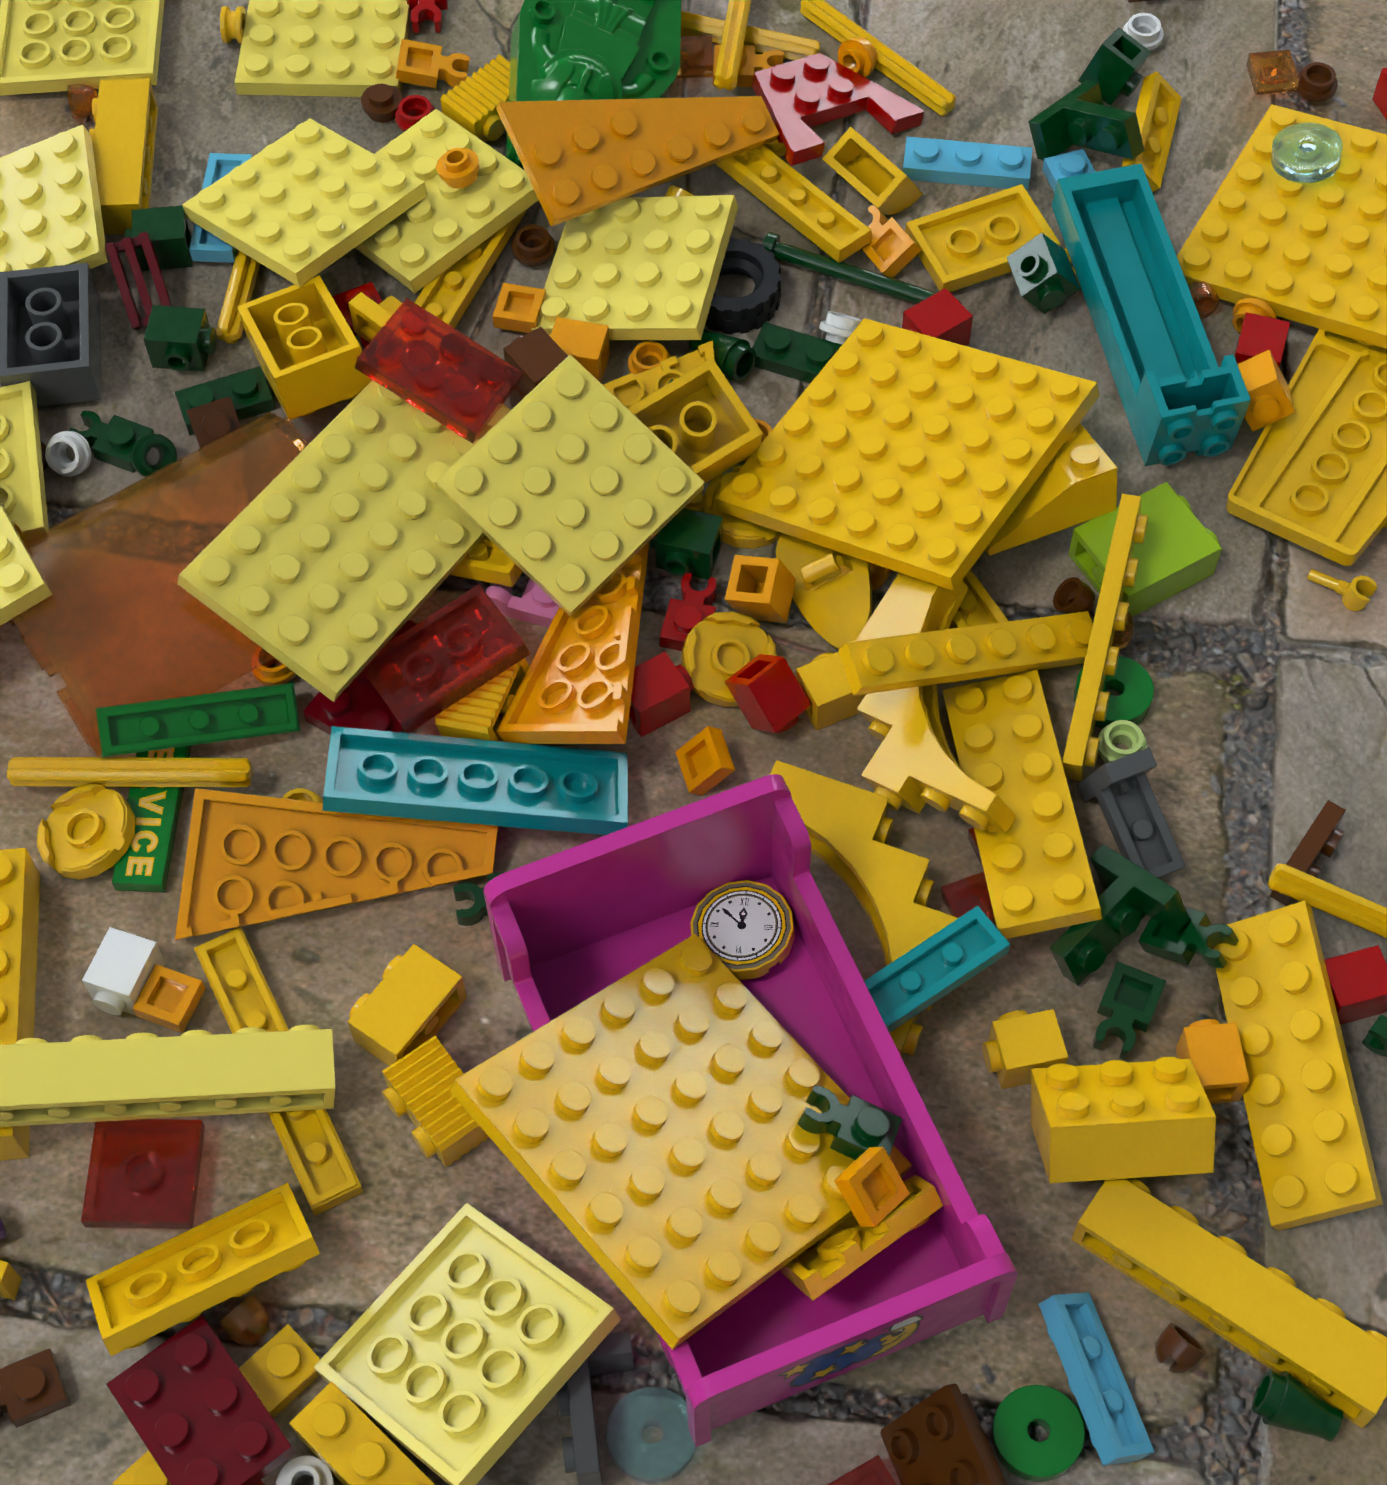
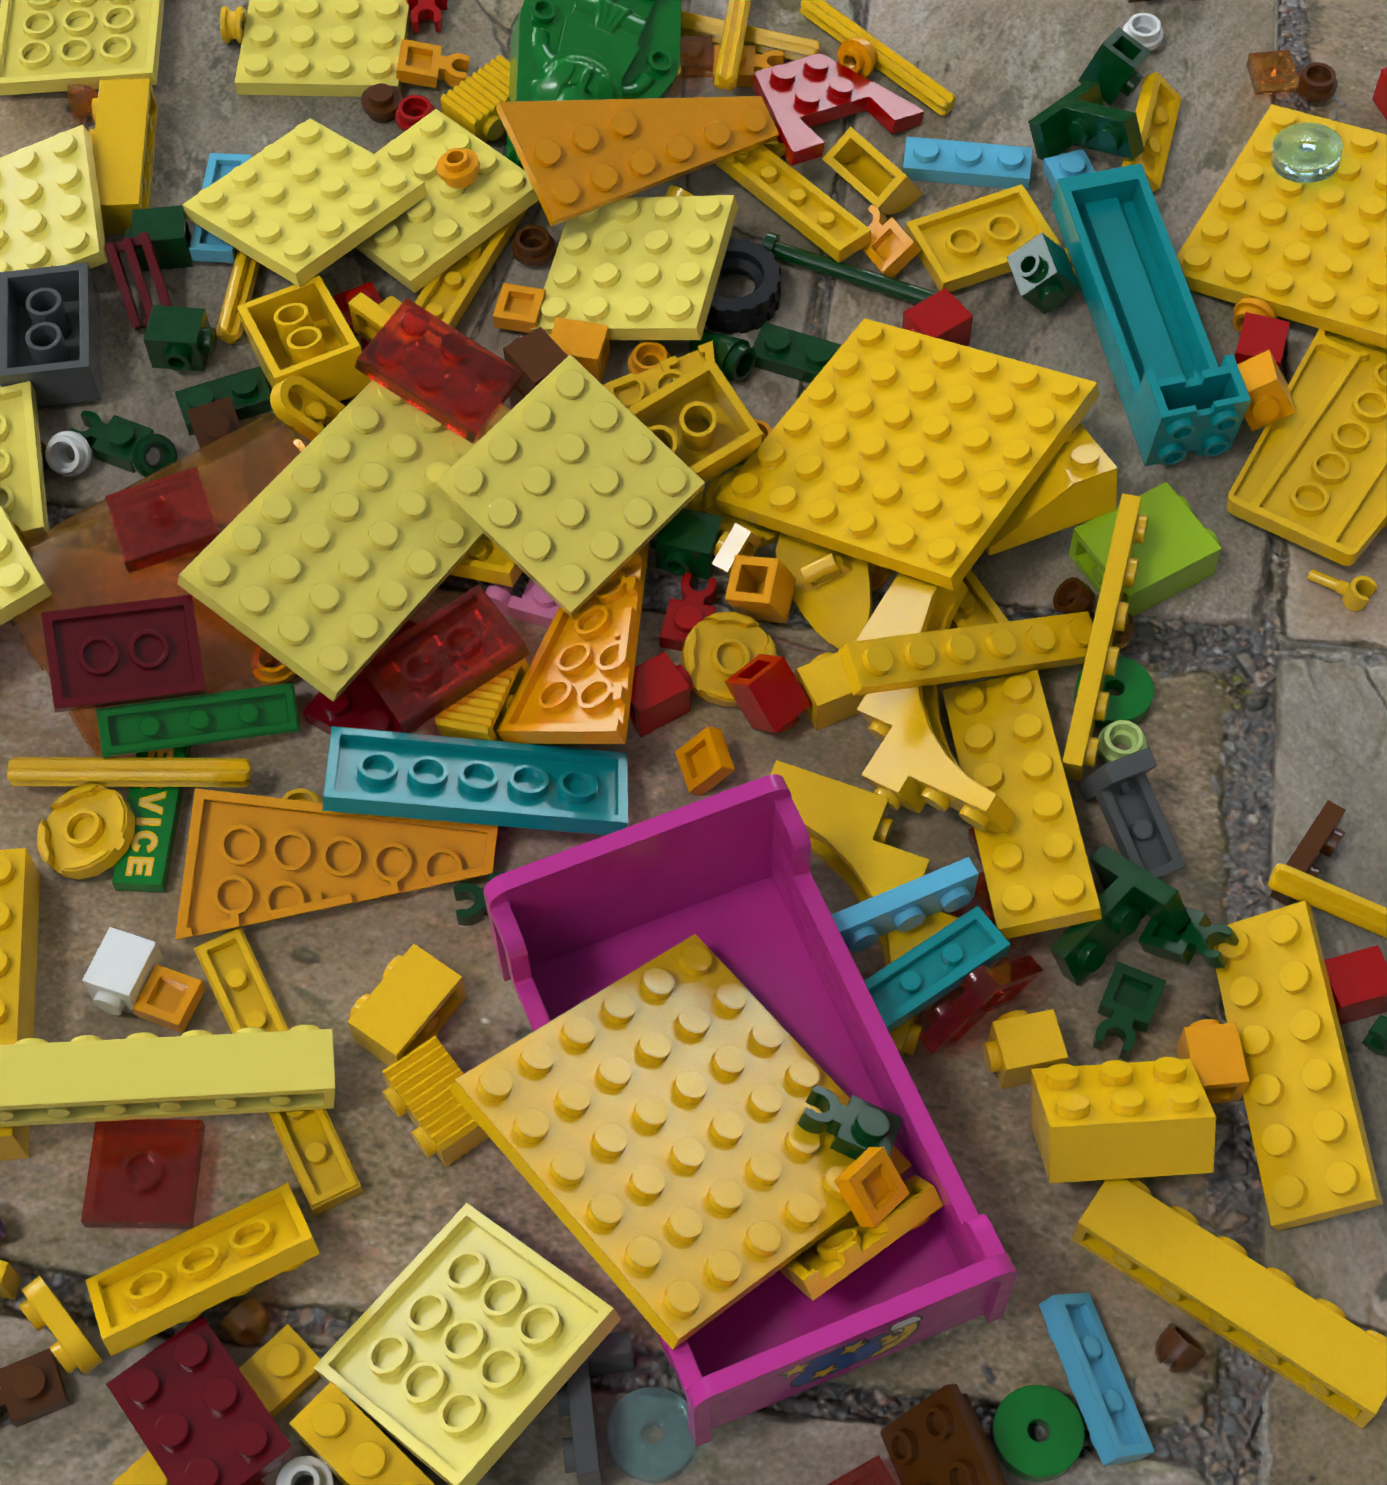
(45, 1309): none -> yellow plate
(123, 653): none -> dark red plate
(162, 519): none -> clear red plate
(309, 407): none -> yellow plate
(736, 542): none -> plate
(745, 927): tile -> none
(839, 326): white plate -> none
(907, 904): none -> medium azure plate
(983, 992): none -> clear red plate
(1204, 297): clear orange hinge -> none
(1295, 1407): dark green cone -> none

